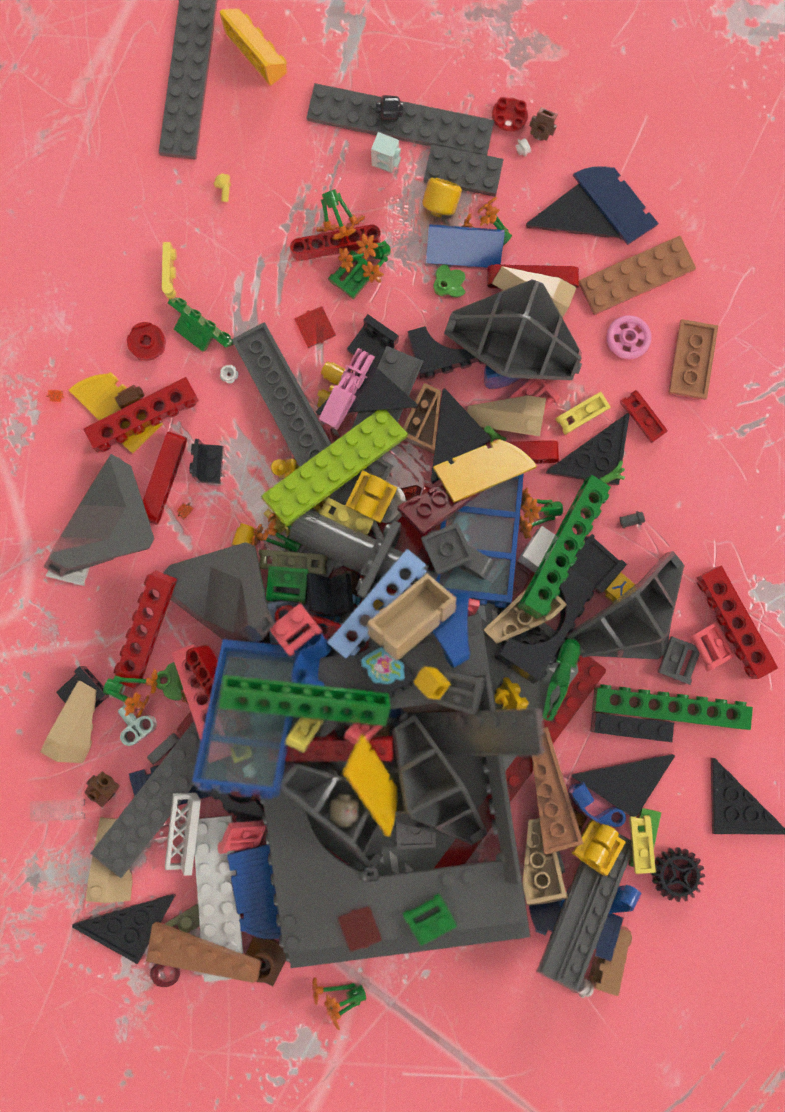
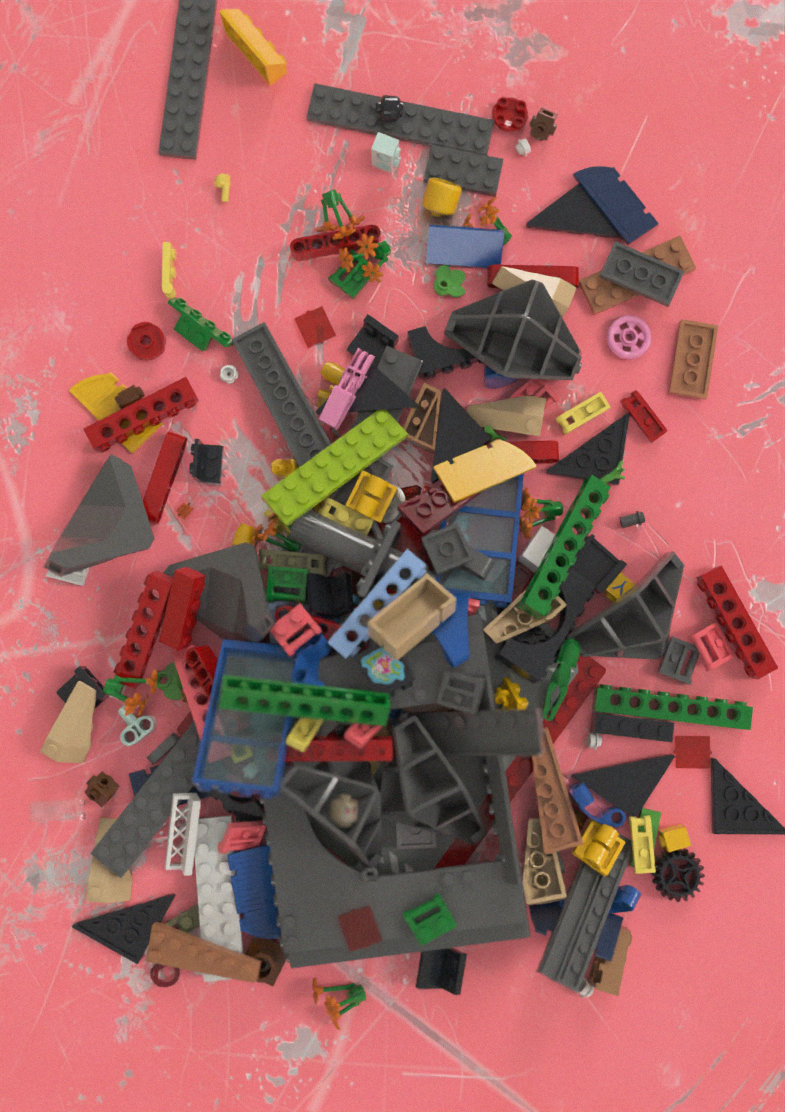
(55, 395): clear orange plate -> none
(182, 608): none -> red brick
(372, 784): yellow piece -> none
(431, 682): yellow brick -> none
(441, 970): none -> black bracket
(593, 740): none -> white plate
(641, 274): none -> dark grey plate
(674, 838): none -> yellow brick
(692, 752): none -> clear red piece

